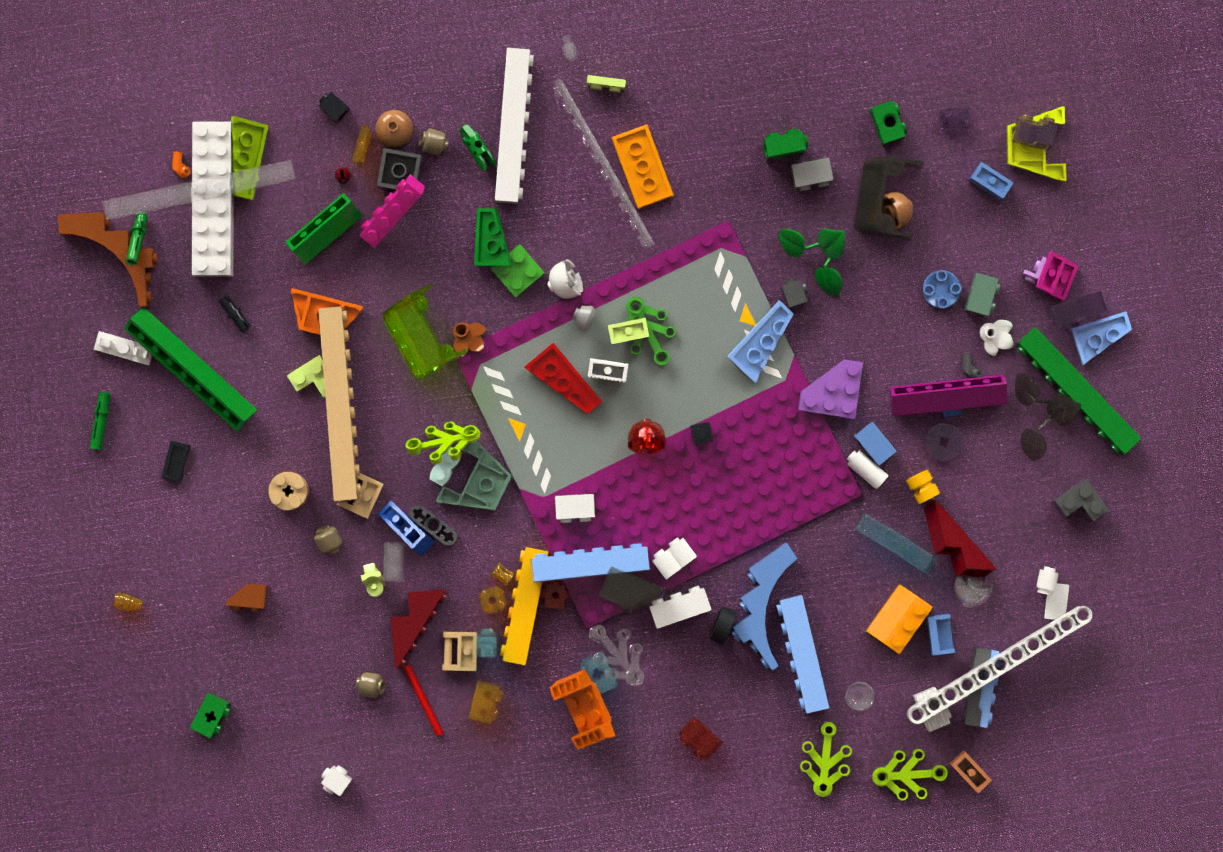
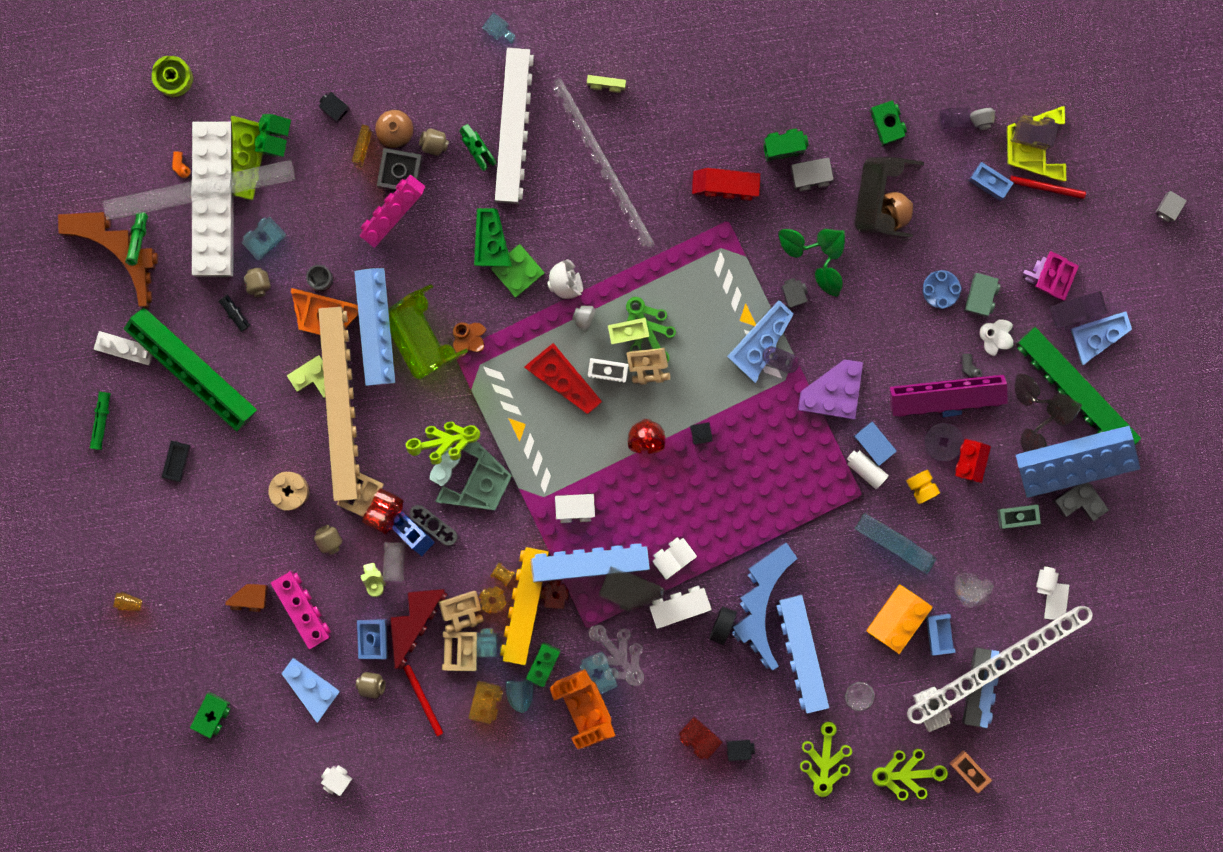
(162, 80): none -> lime brick
(257, 282): none -> dark tan head
(261, 248): none -> clear light blue brick
(269, 144): none -> green piece
(300, 609): none -> dark pink brick
(310, 688): none -> light blue wing
(319, 277): none -> dark grey wheel
(324, 228): green brick -> none
(347, 175): dark red hinge -> none
(372, 639): none -> medium blue slope
(374, 326): none -> light blue brick
(382, 511): none -> clear red brick
(459, 606): none -> tan plate
(497, 27): none -> clear light blue plate
(519, 694): none -> clear light blue brick
(540, 672): none -> green window
(569, 49): clear cylinder -> none
(642, 166): light orange tile -> none
(648, 360): none -> tan plate
(726, 183): none -> red wedge
(740, 749): none -> black brick
(780, 358): none -> clear purple plate
(952, 540): dark red slope -> none
(972, 460): none -> red brick
(983, 118): none -> light grey cone
(1018, 516): none -> sand green brick
(1048, 187): none -> red bar
(1078, 461): none -> medium blue brick
(1170, 207): none -> light grey brick

